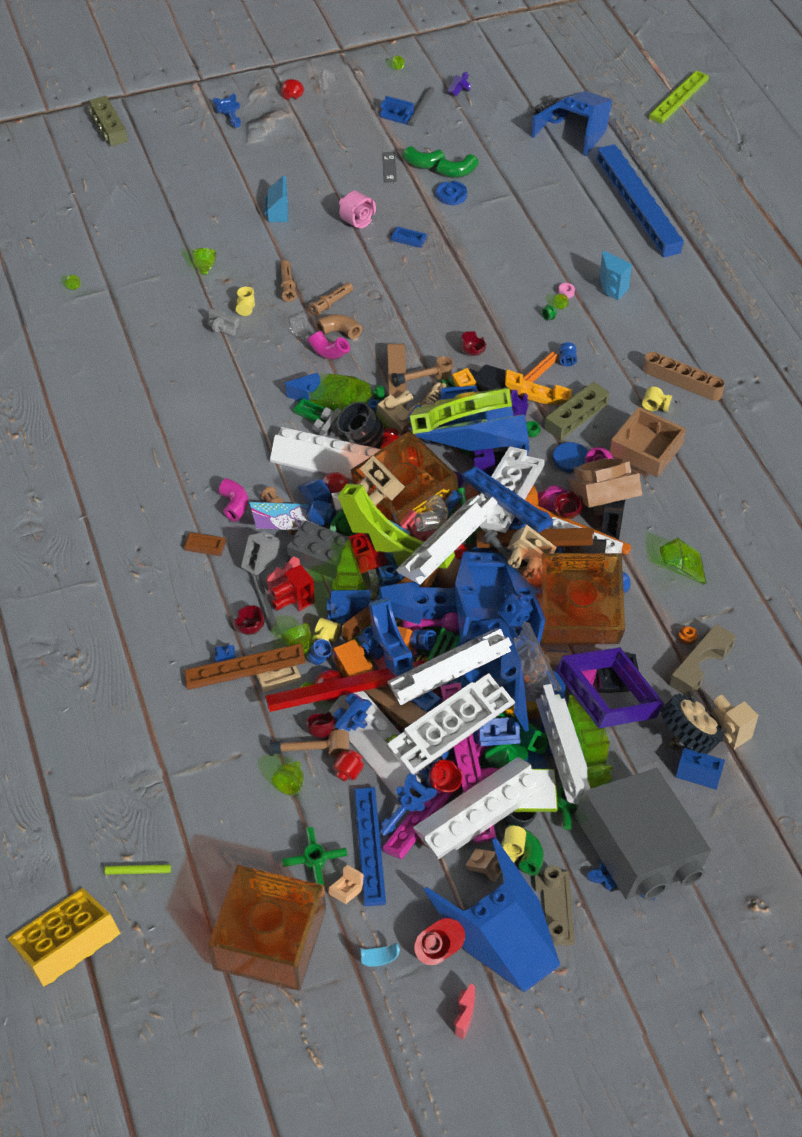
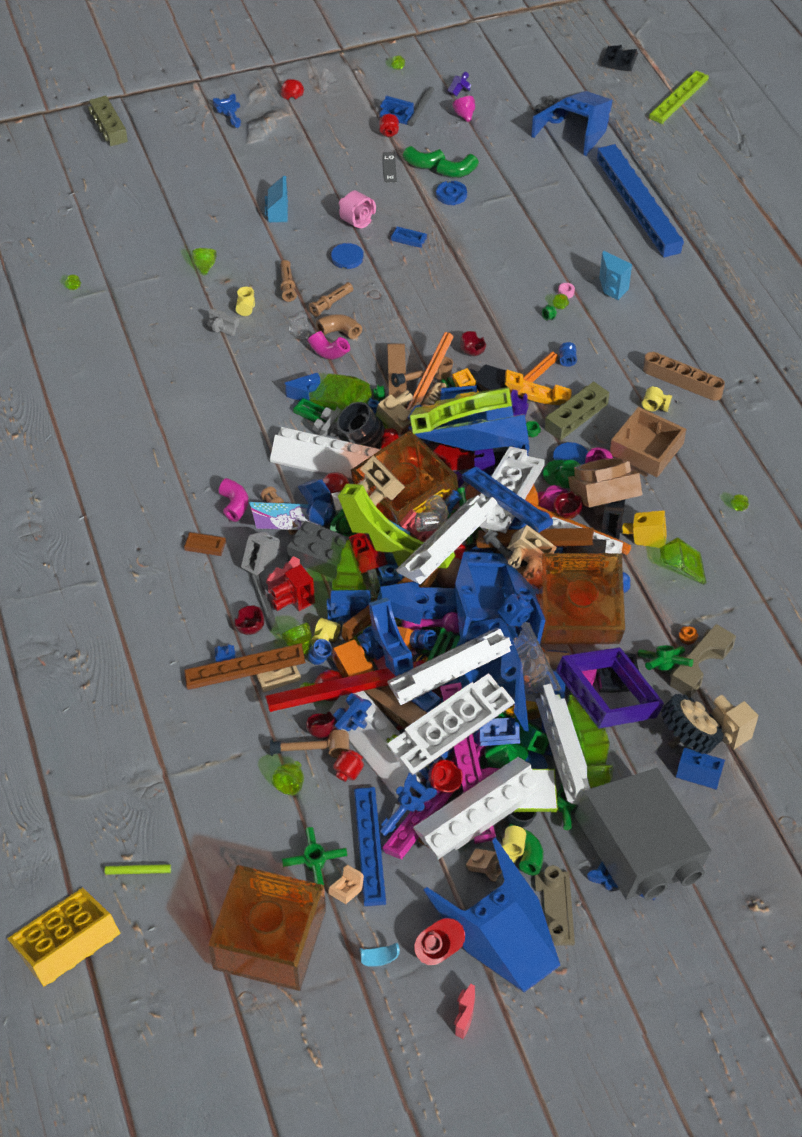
(347, 255): none -> blue tile
(389, 125): none -> red head
(431, 369): none -> orange axle
(455, 457): none -> red slope
(464, 107): none -> dark pink helmet
(558, 471): none -> green piece
(619, 59): none -> black slope
(648, 528): none -> yellow torso
(665, 657): none -> green bar
(740, 502): none -> clear neon green plate

